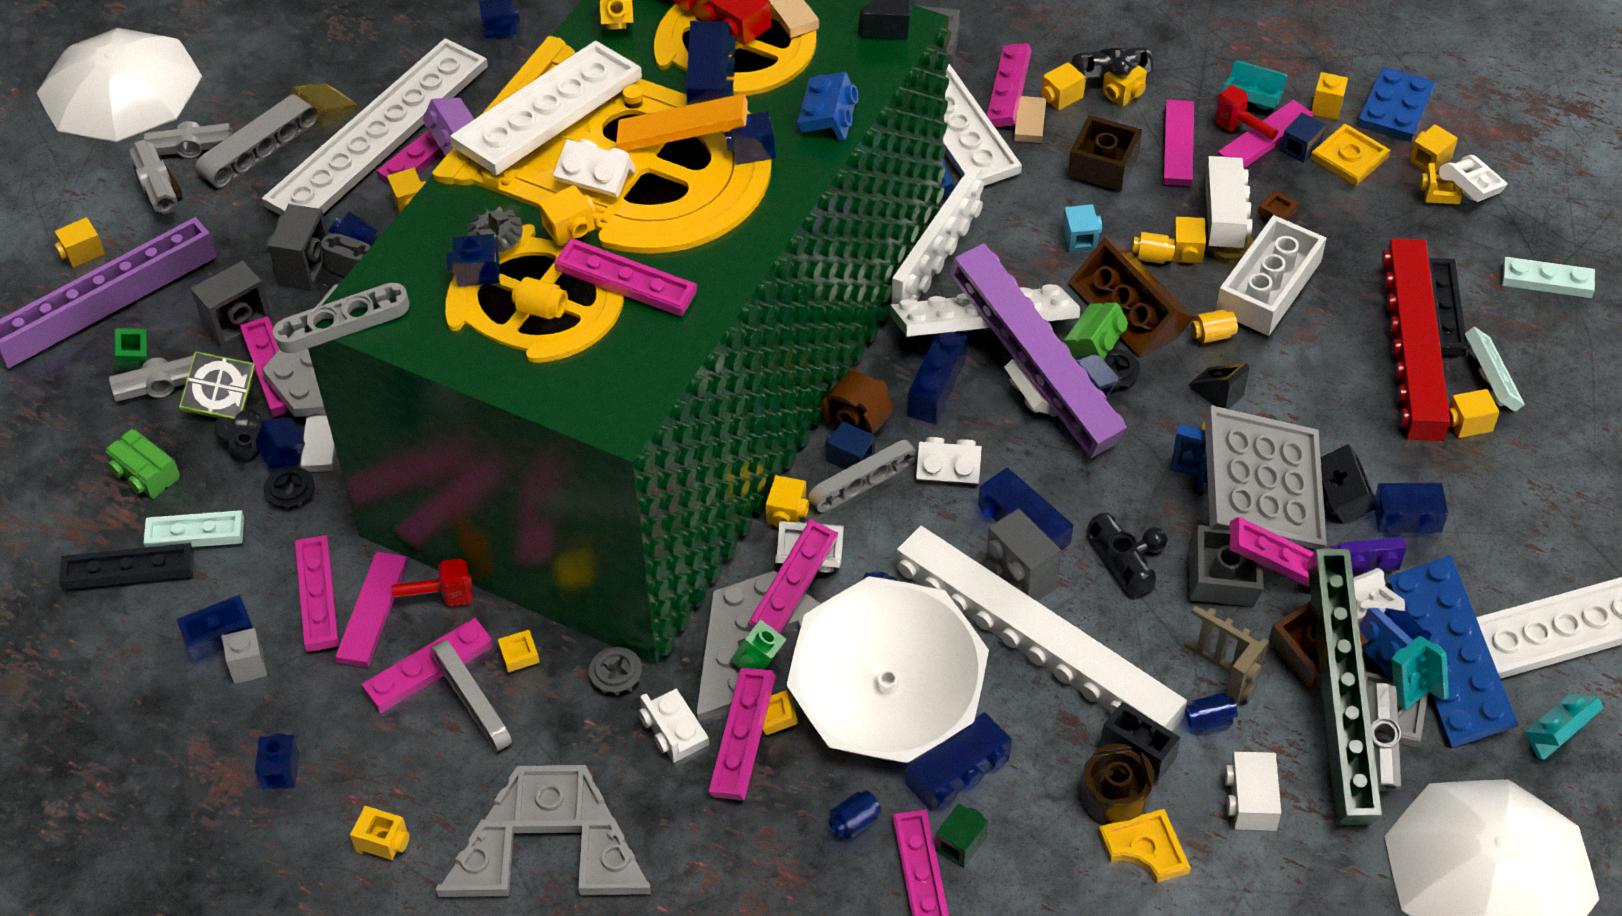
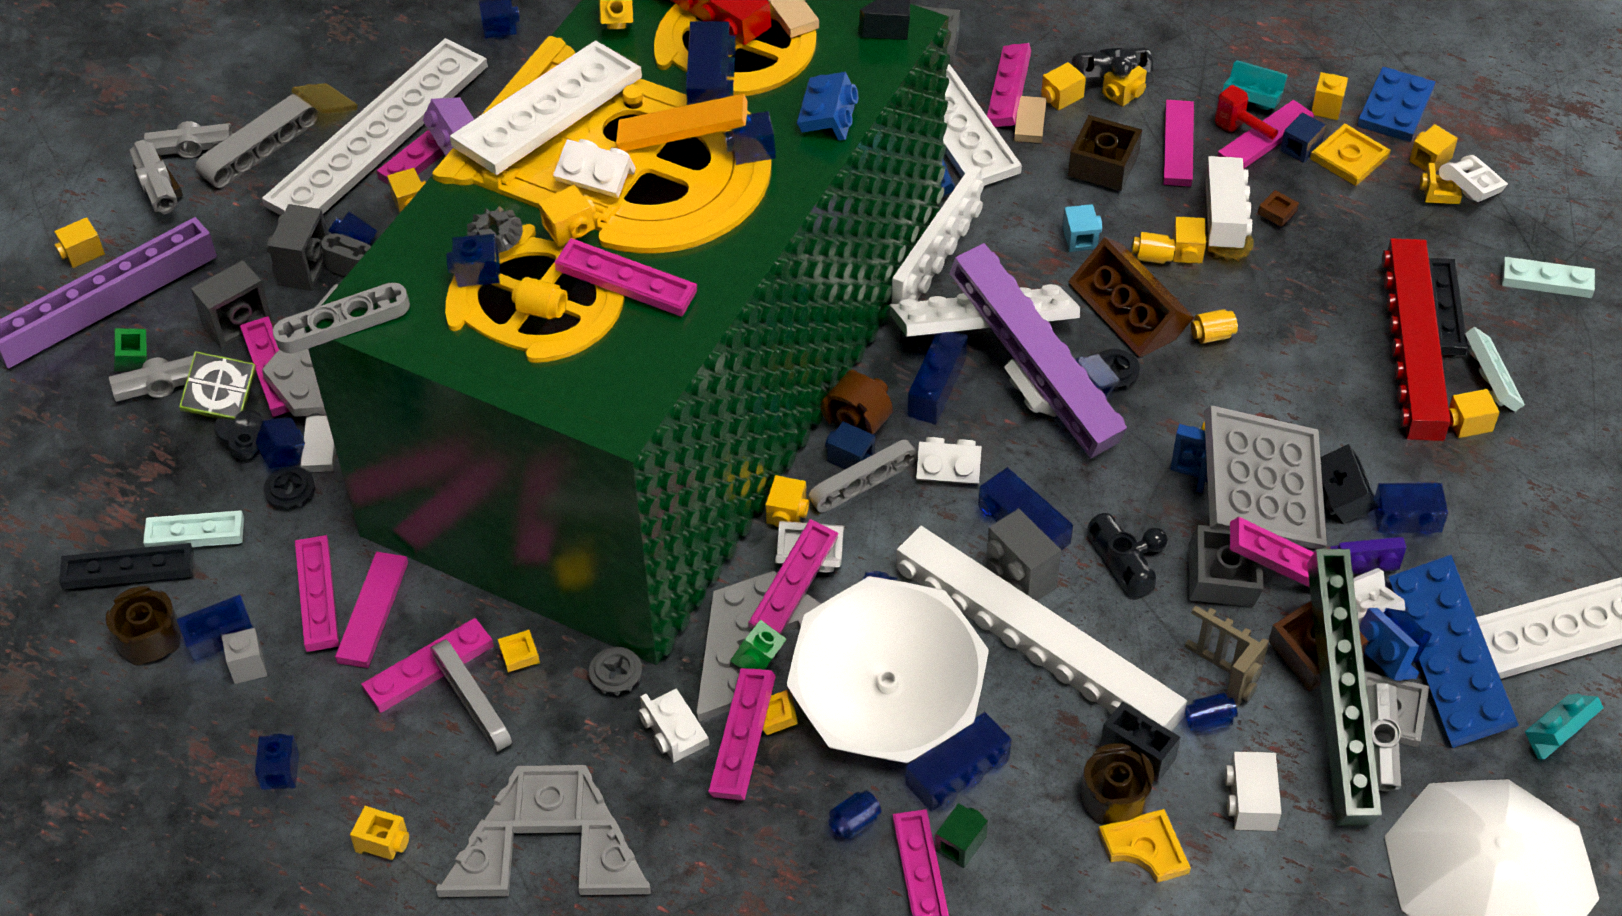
(119, 85): white piece -> none
(142, 464): bright green brick -> none
(143, 625): none -> dark brown brick
(453, 583): red piece -> none
(1096, 330): bright green brick -> none
(1222, 384): black slope -> none
(1271, 274): white brick -> none
(1419, 670): teal bracket -> none

